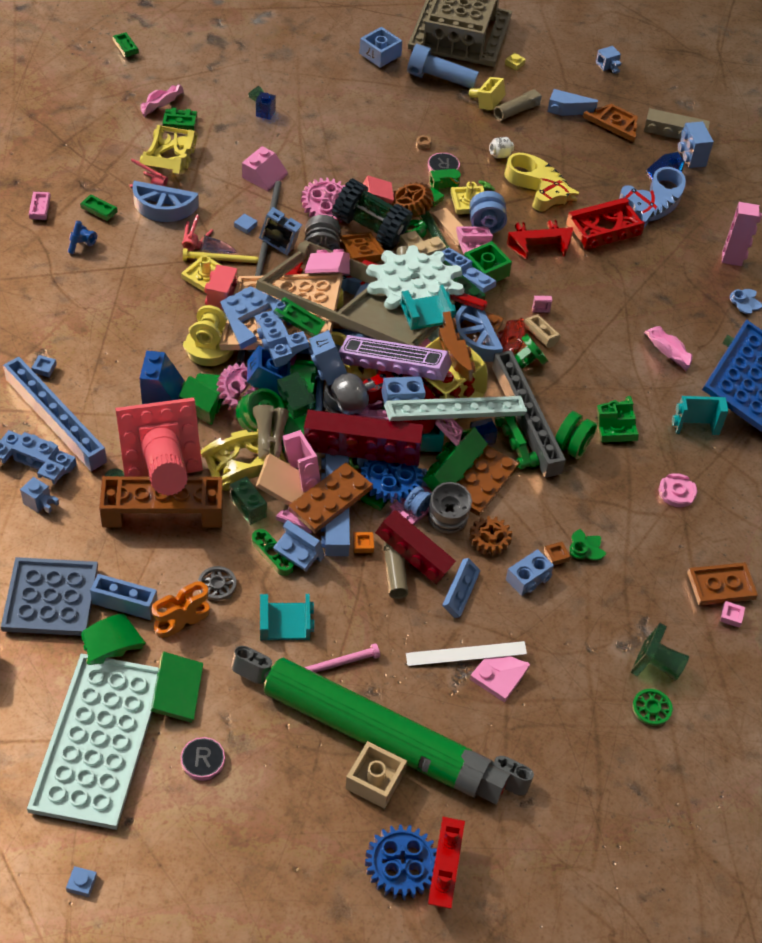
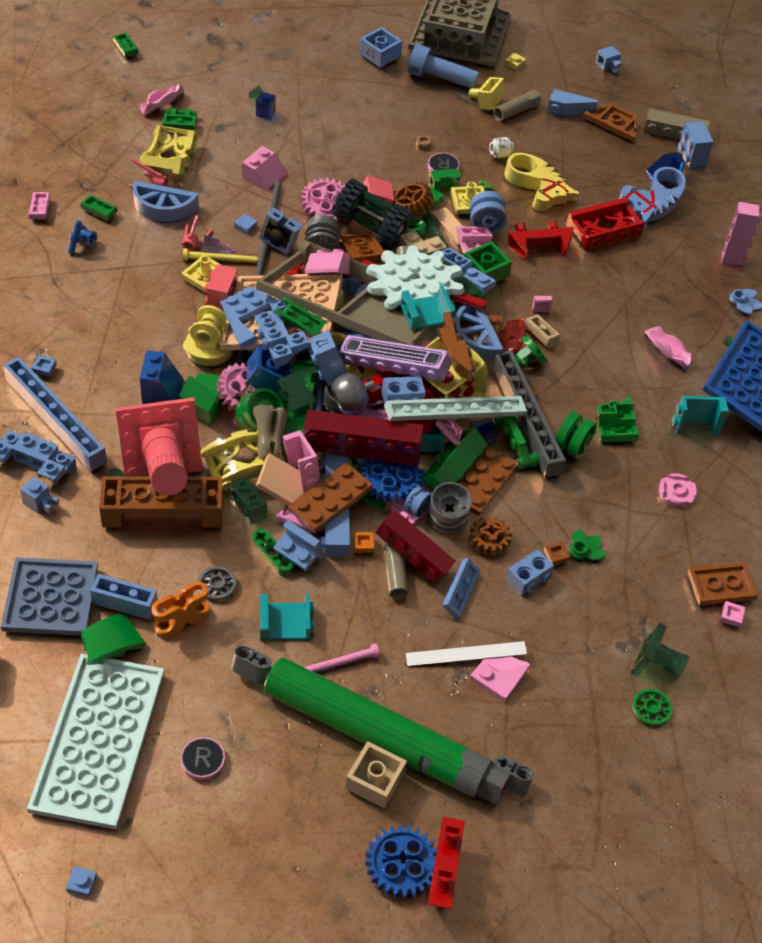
(177, 687): green tile -> none

